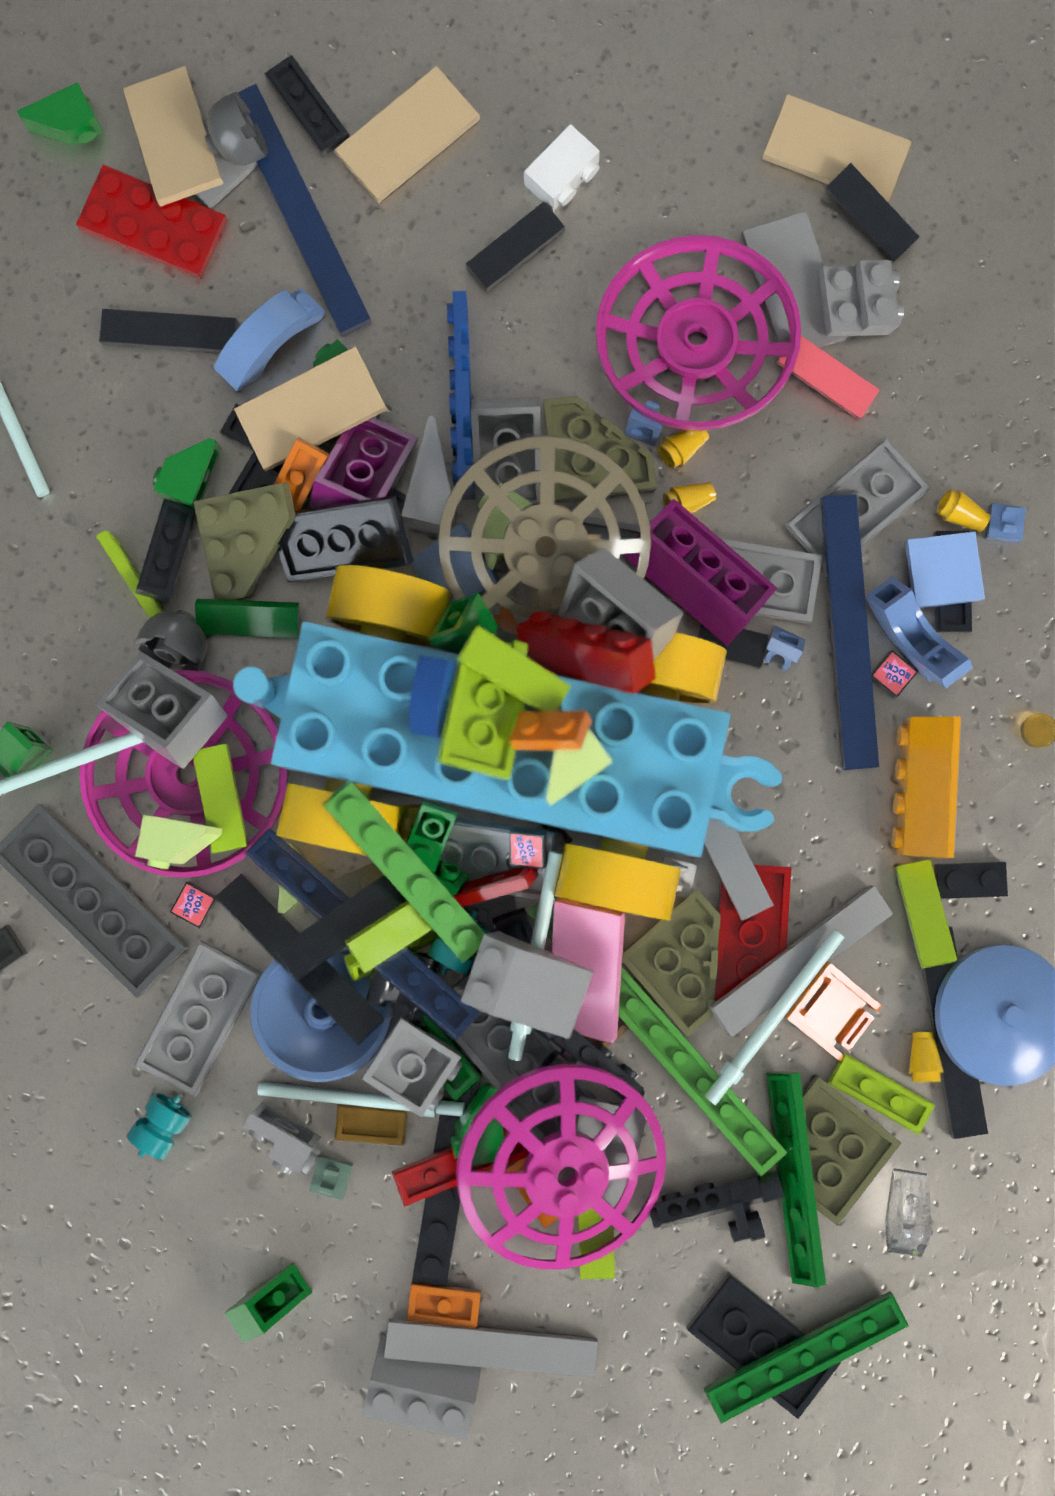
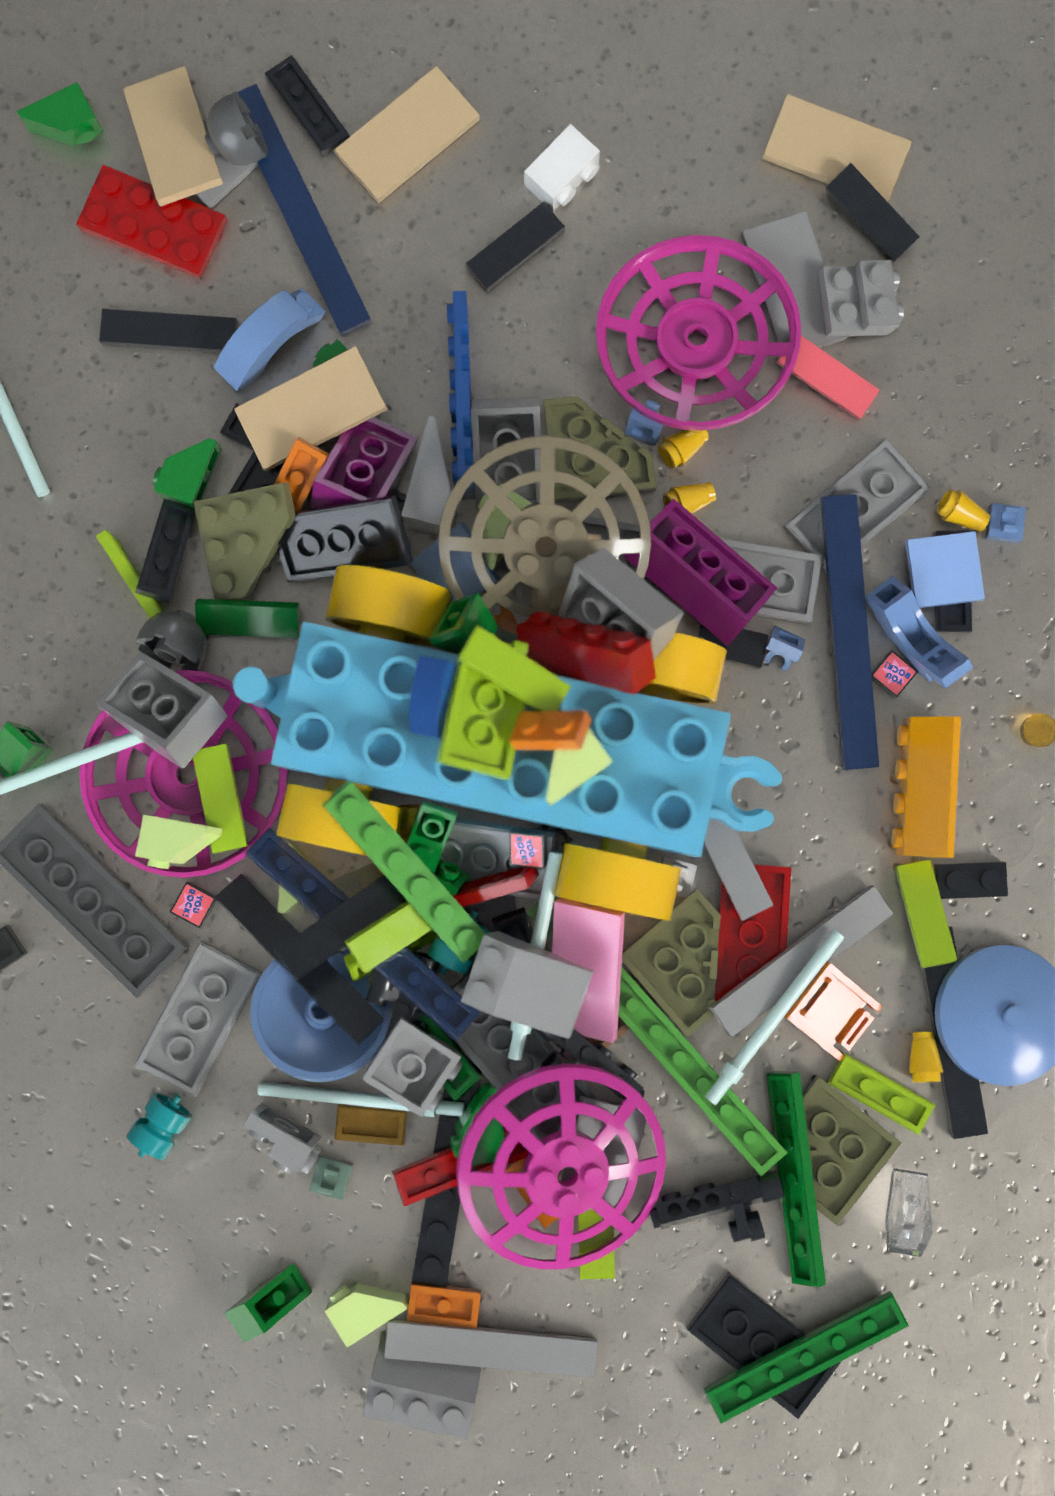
(362, 1310): none -> yellowish green slope

